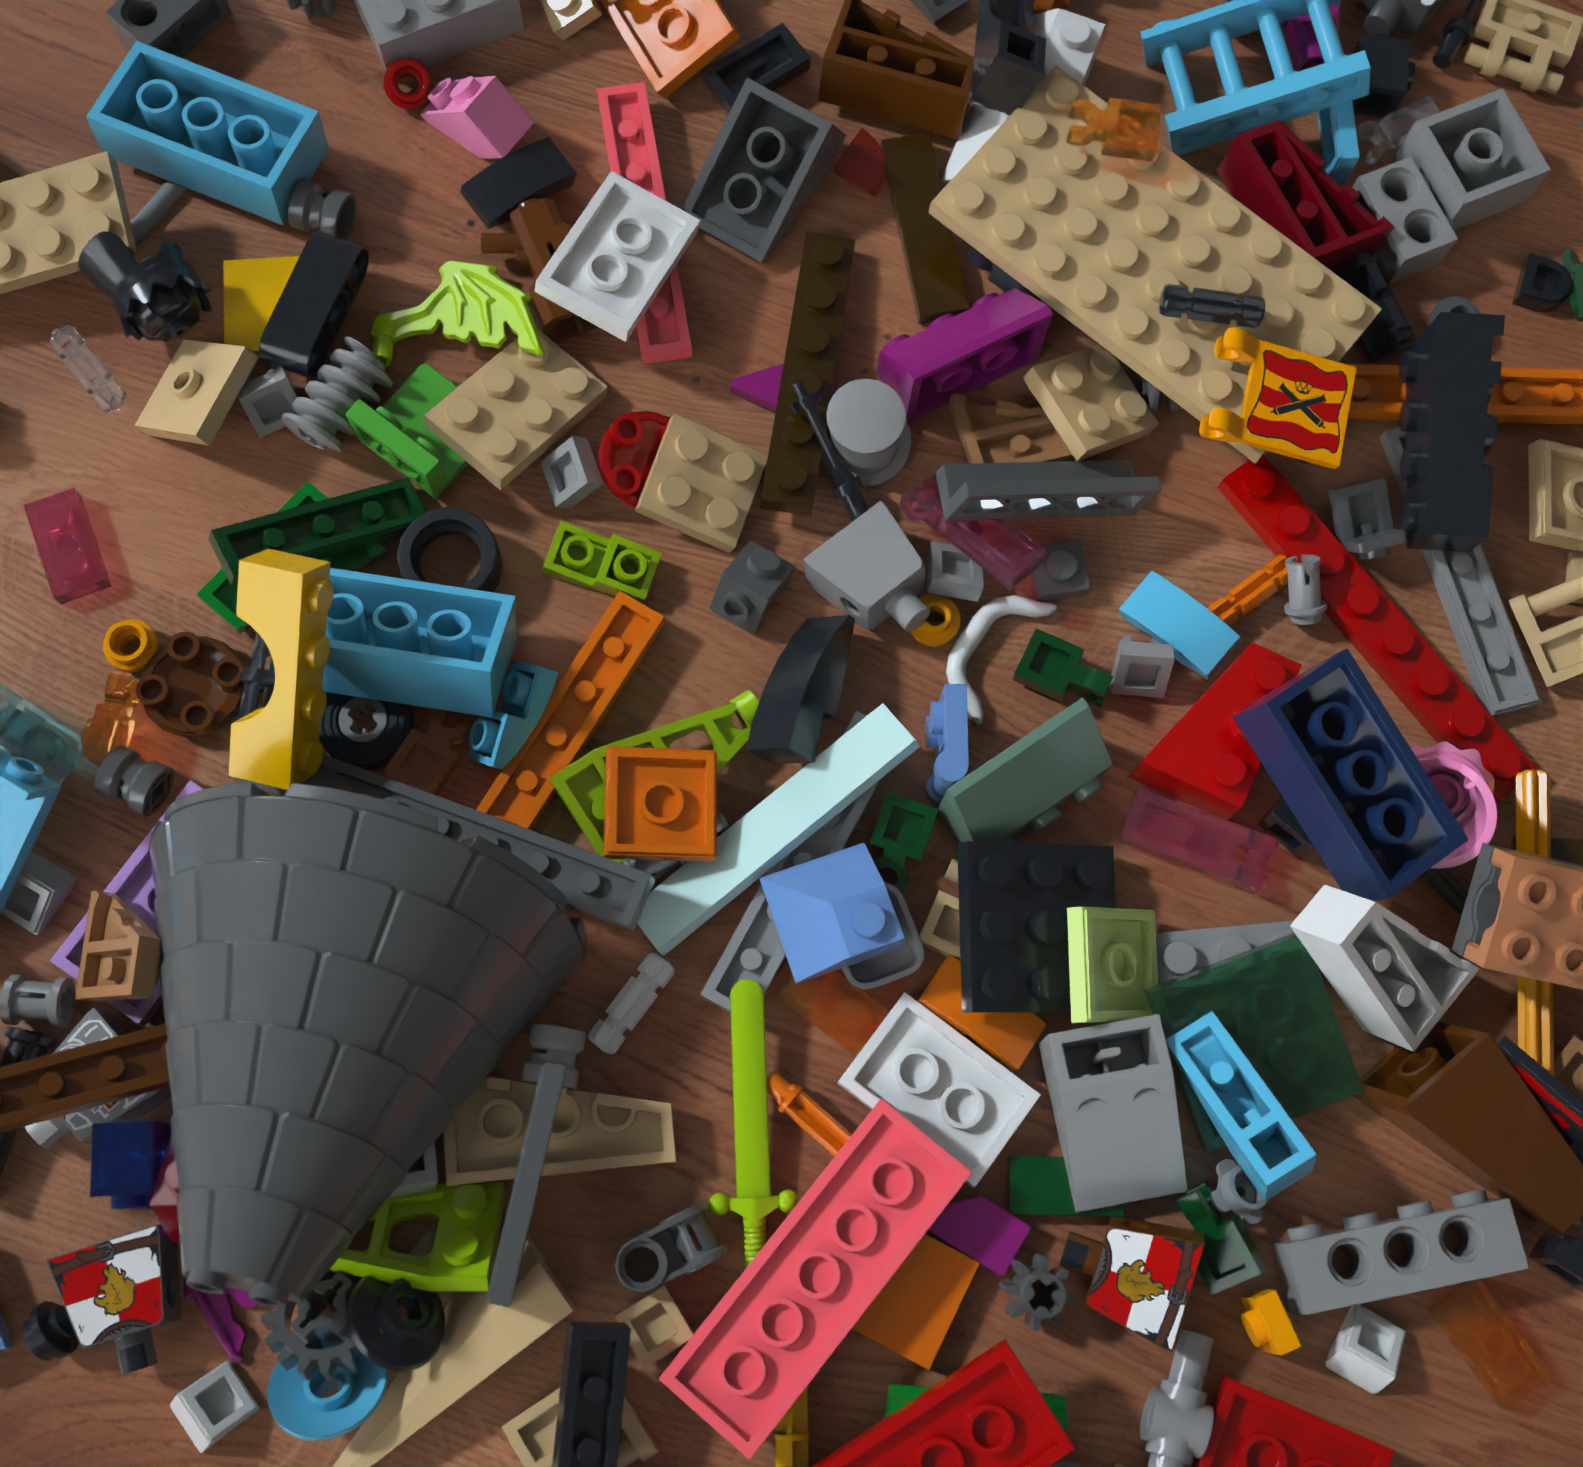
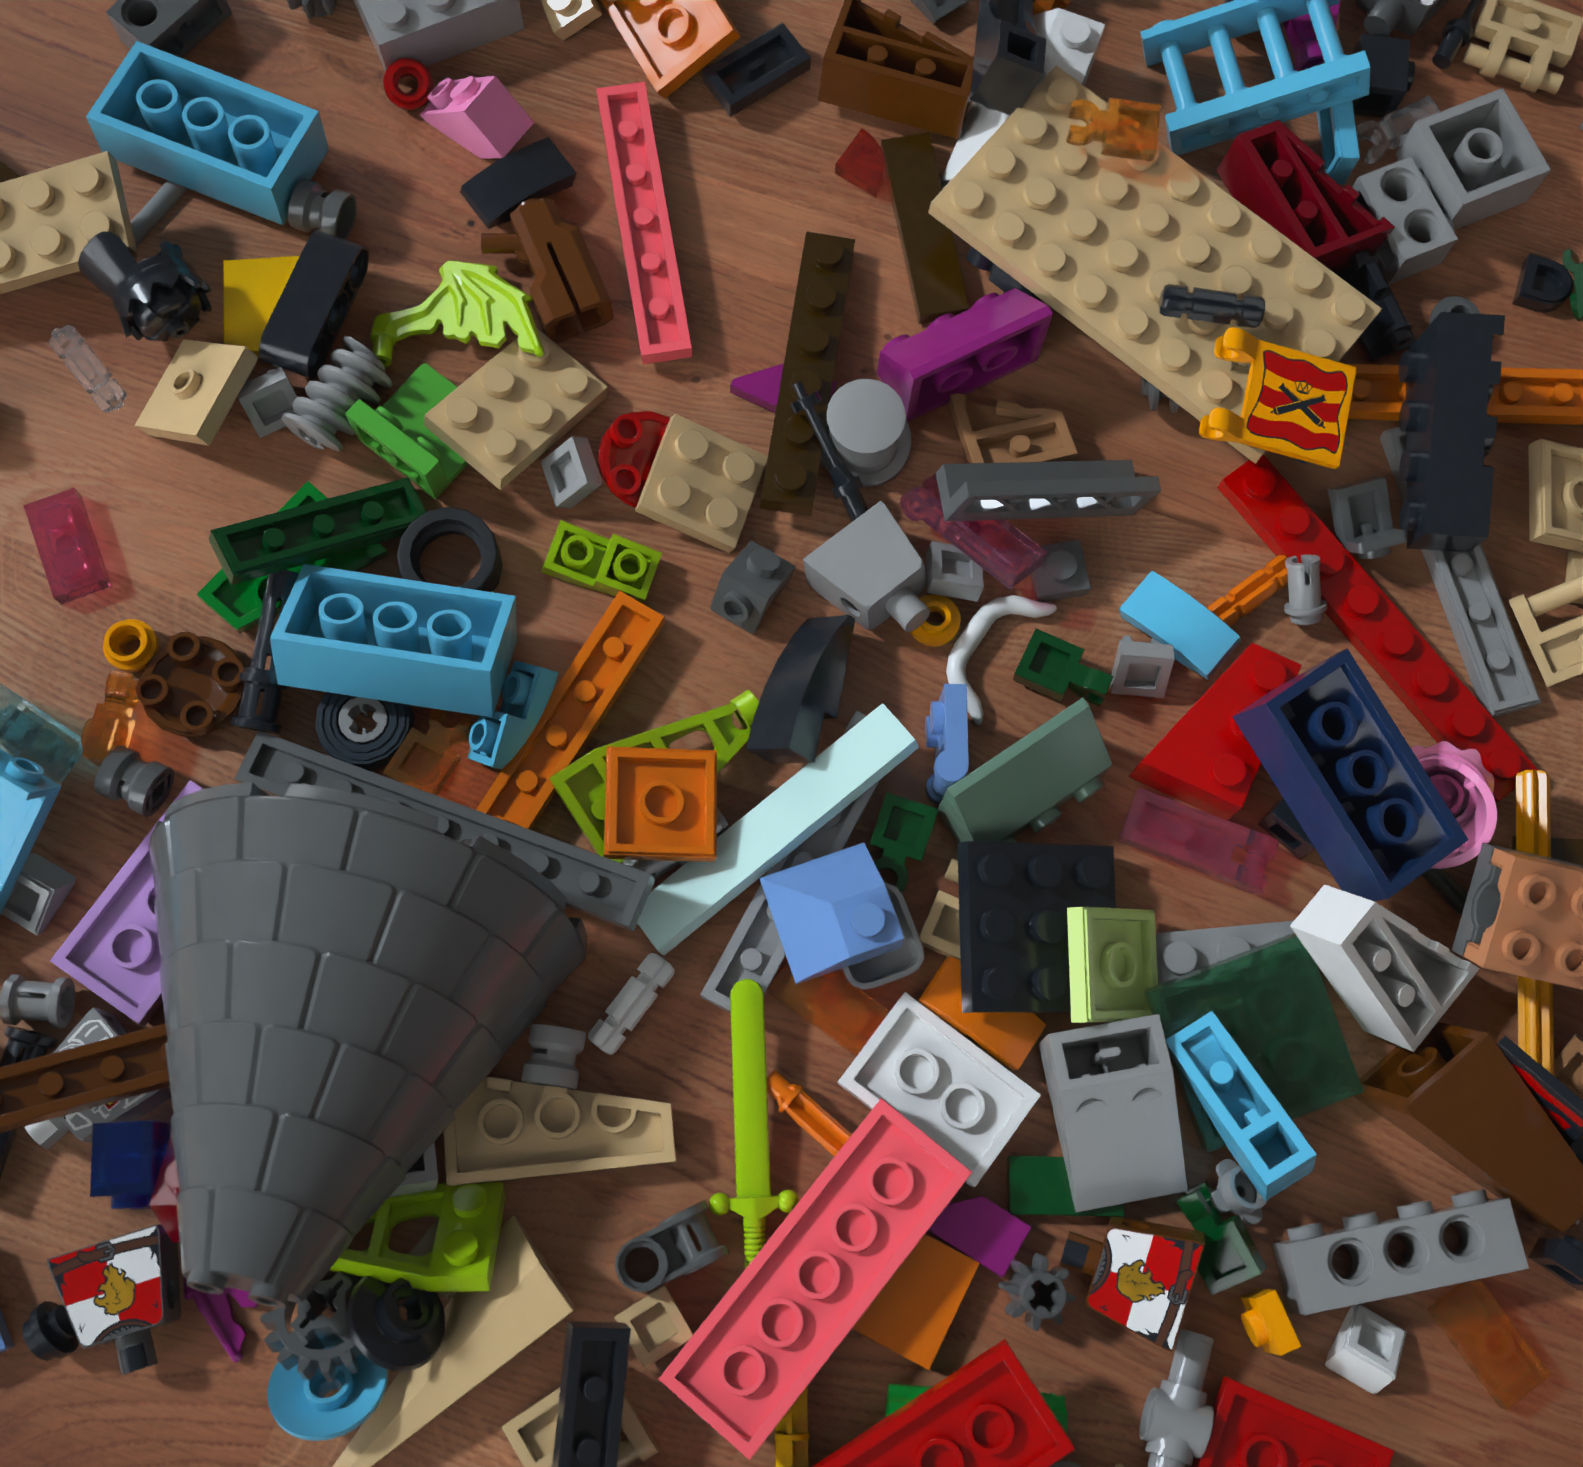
(117, 954): medium nougat wing -> none
(213, 1406): white slope -> none
(288, 607): yellow arch -> none
(526, 1185): dark grey tile -> none
(617, 256): white plate -> none
(762, 170): dark grey slope -> none
(1090, 401): tan plate -> none

